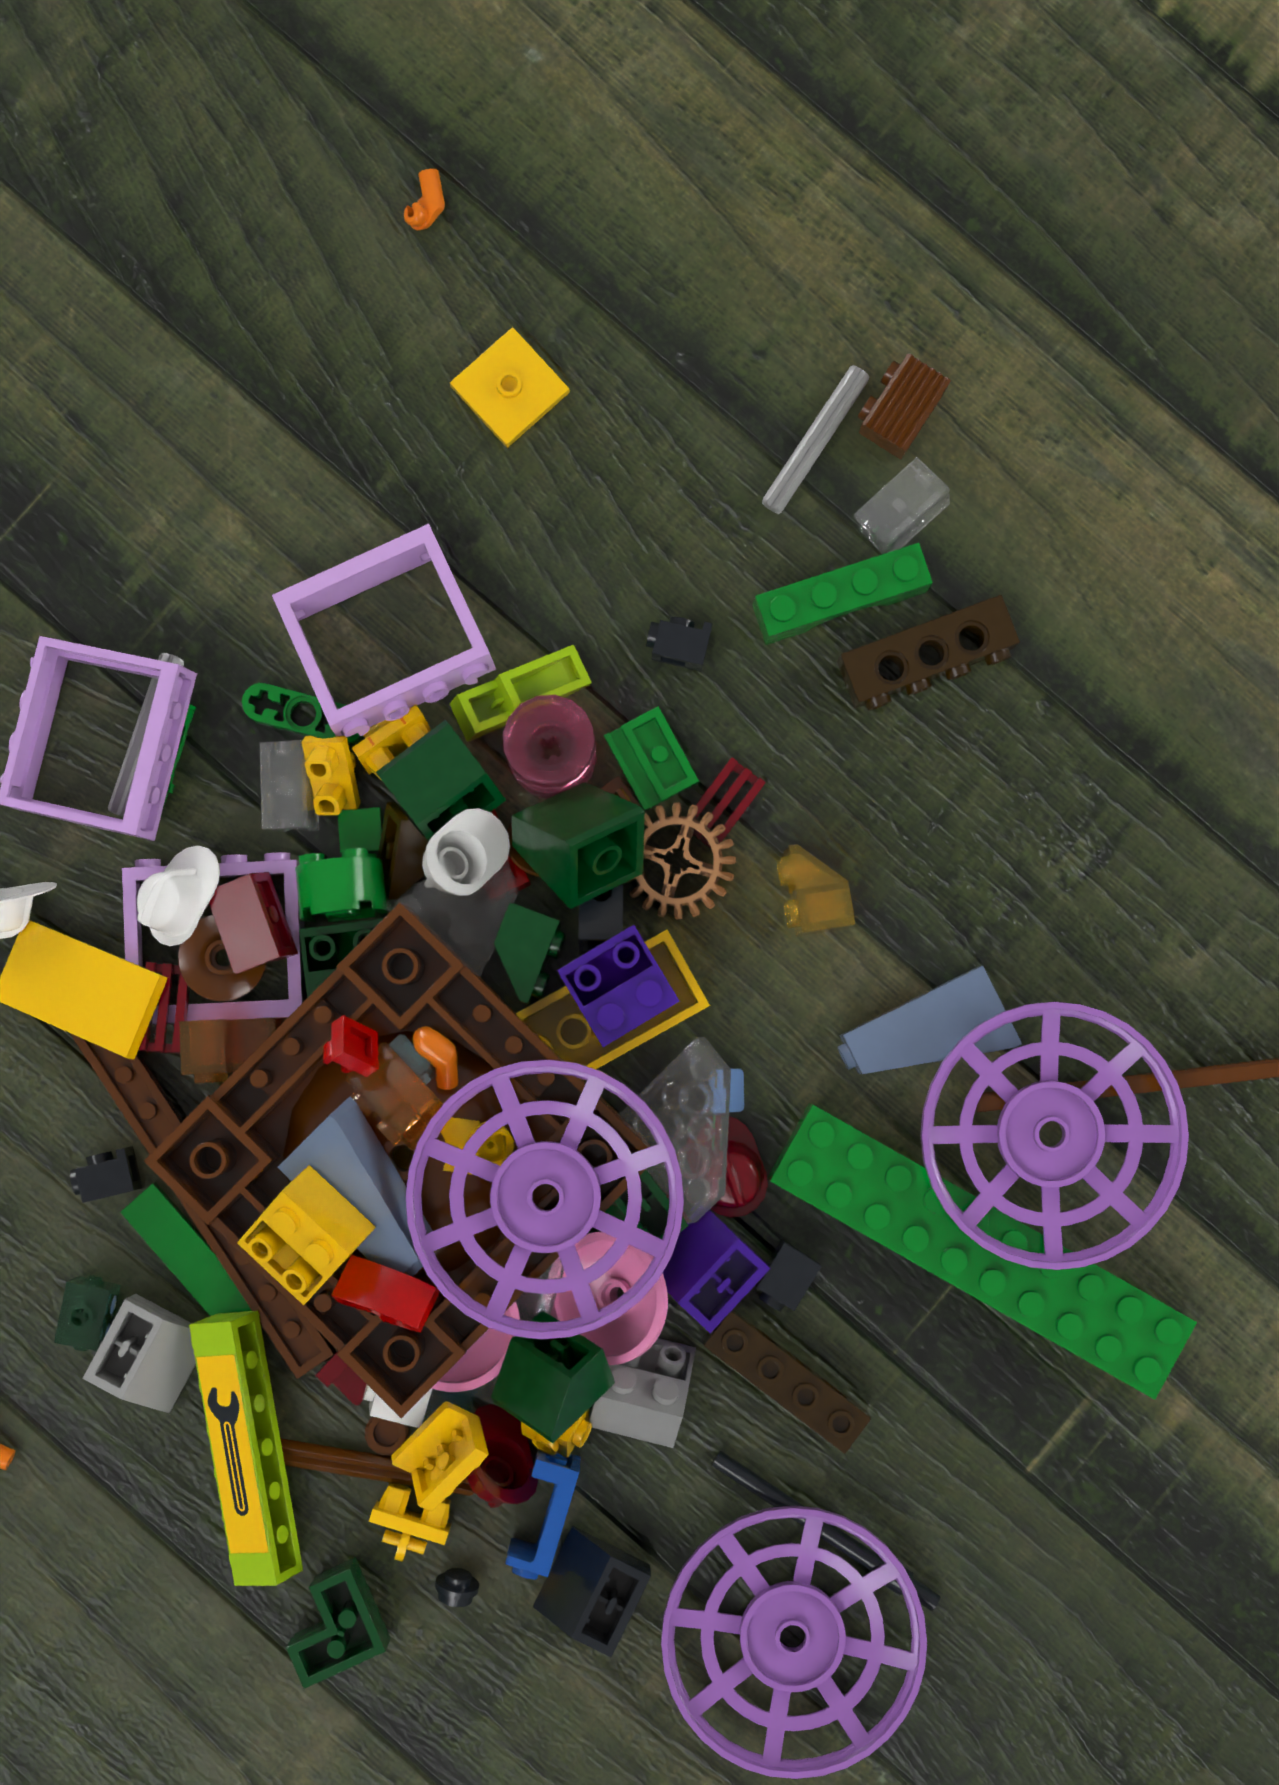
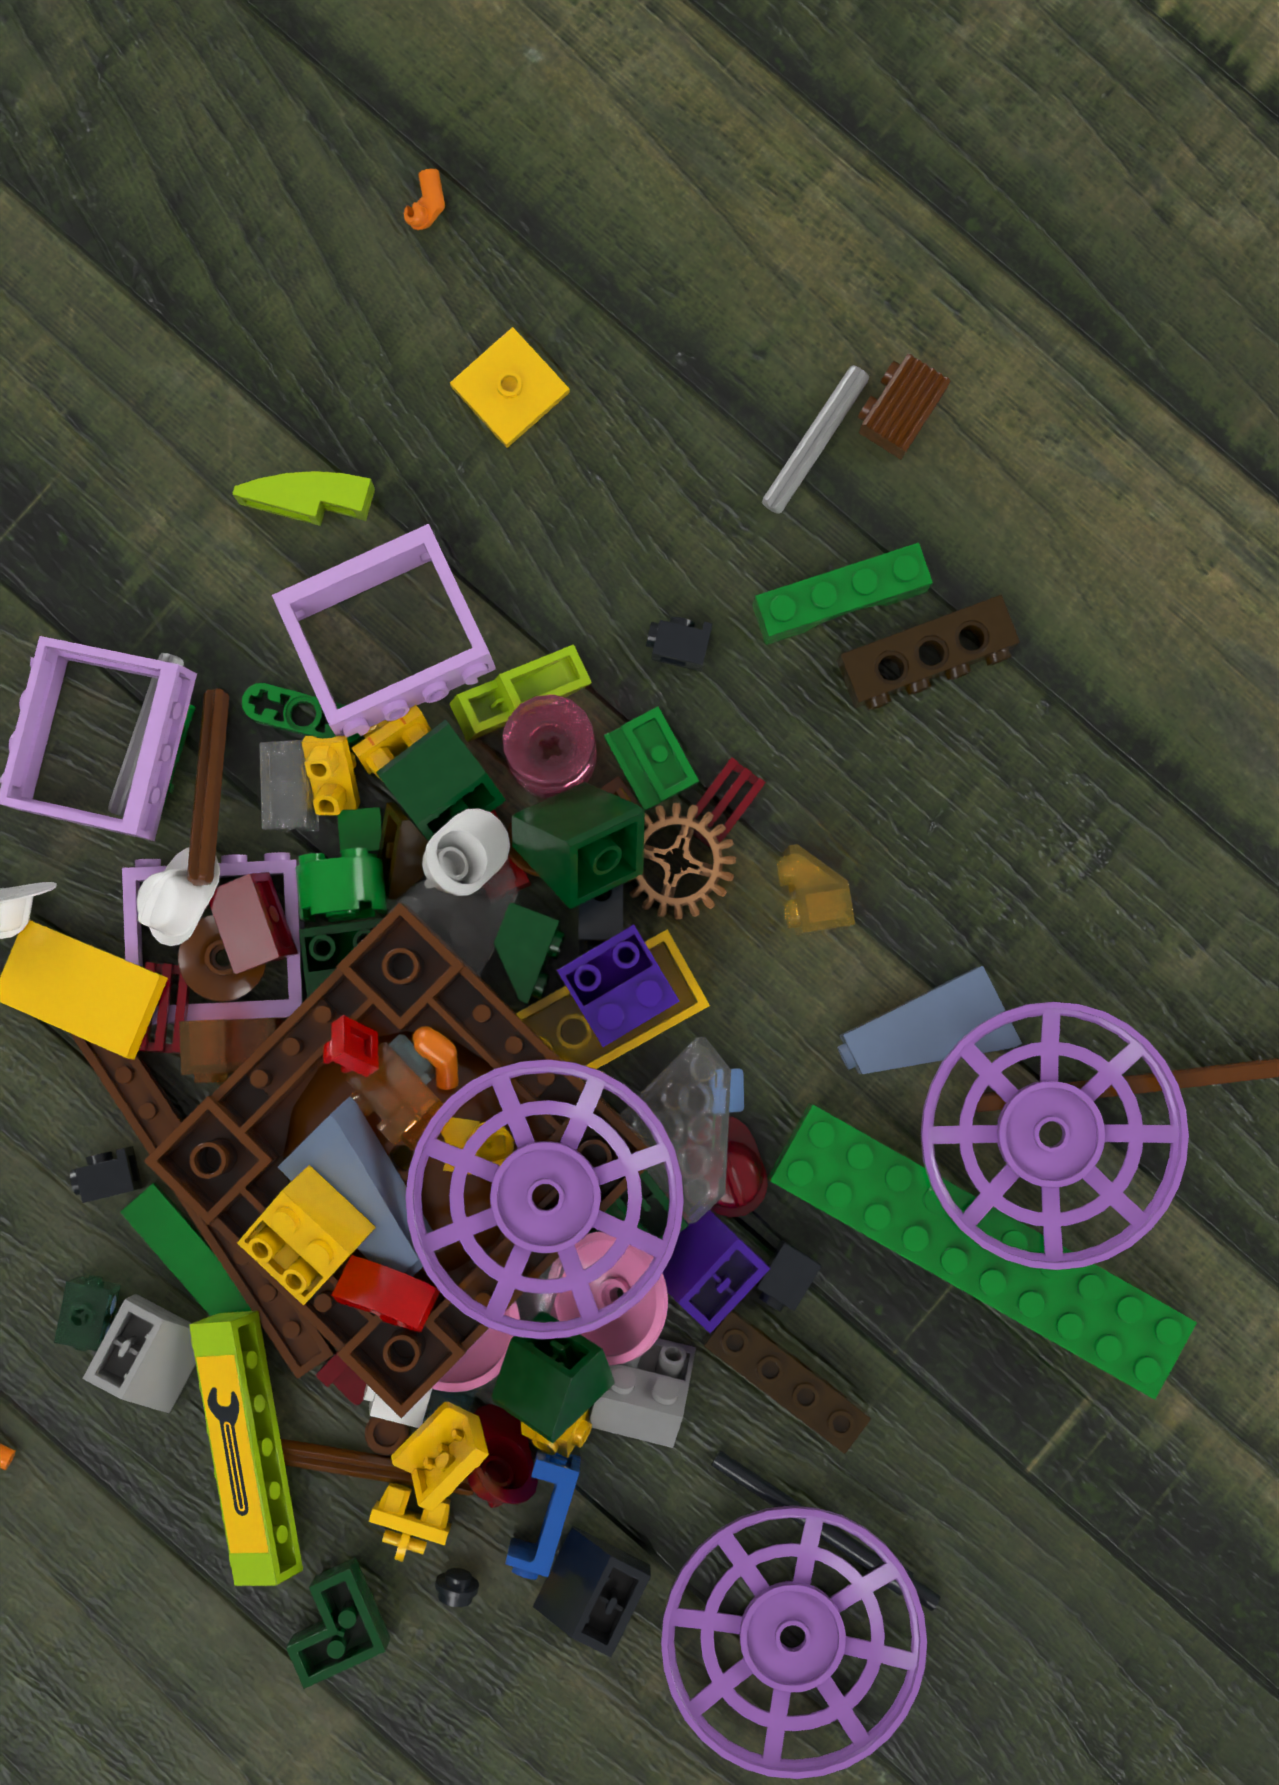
(208, 788): none -> reddish brown axle
(308, 495): none -> lime slope
(903, 507): clear hinge -> none

